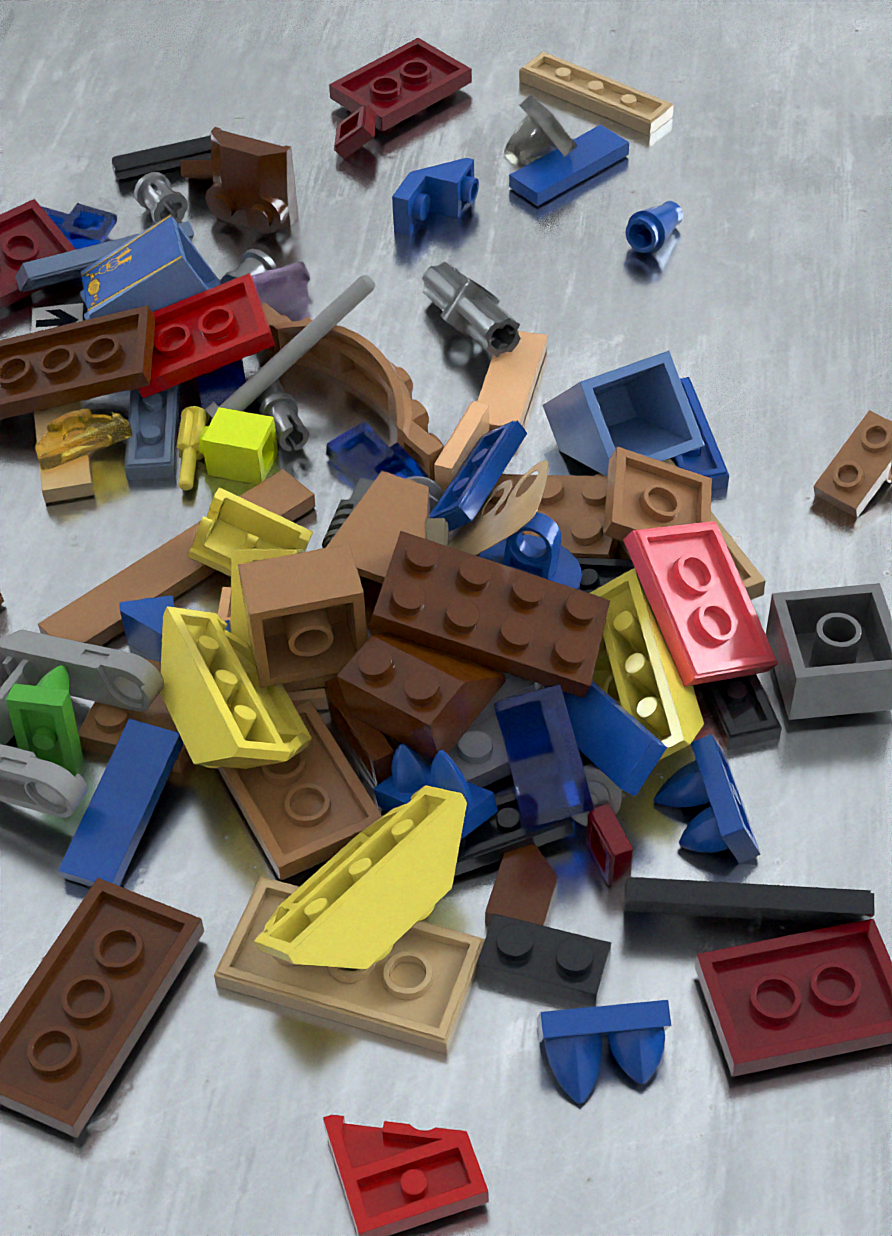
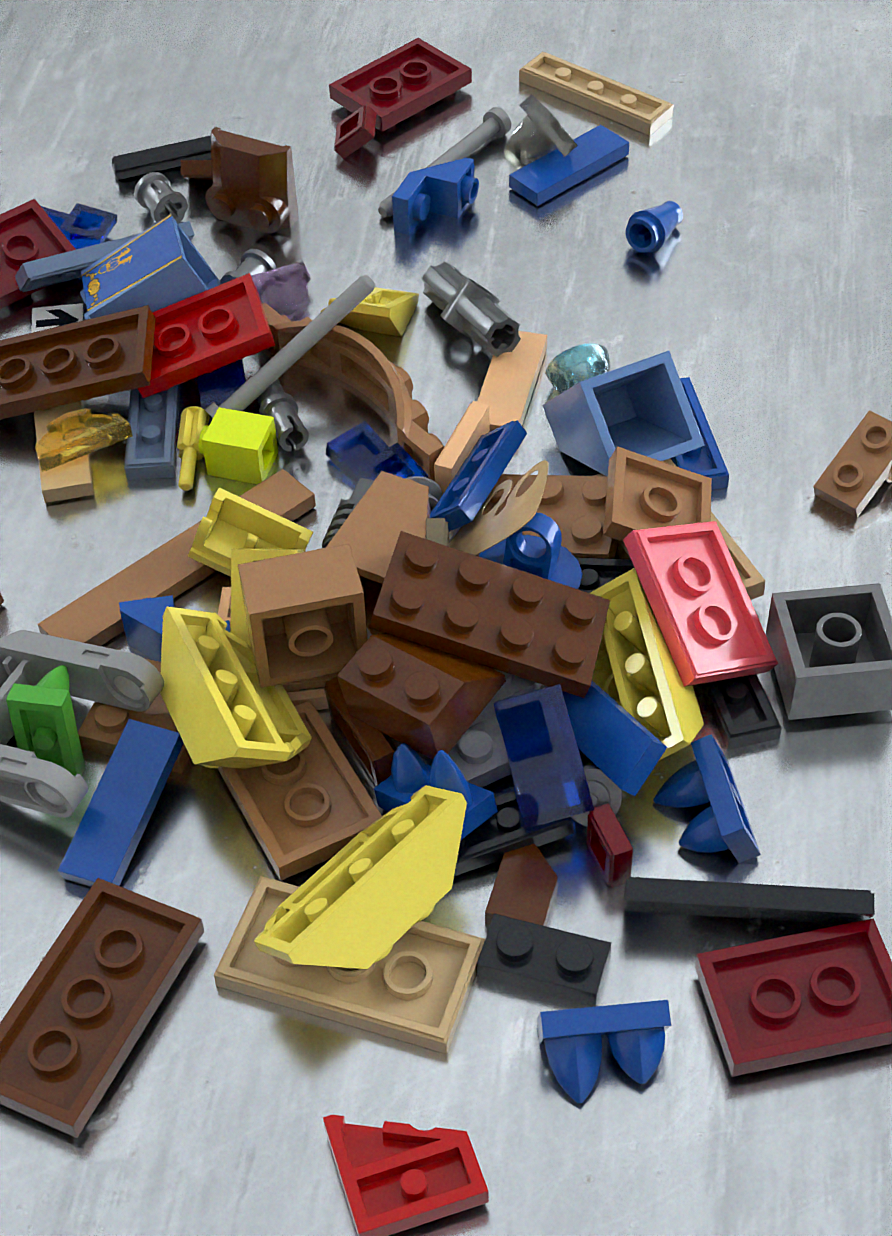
(383, 311): none -> light yellow slope
(495, 123): none -> light grey bar
(577, 365): none -> clear light blue brick

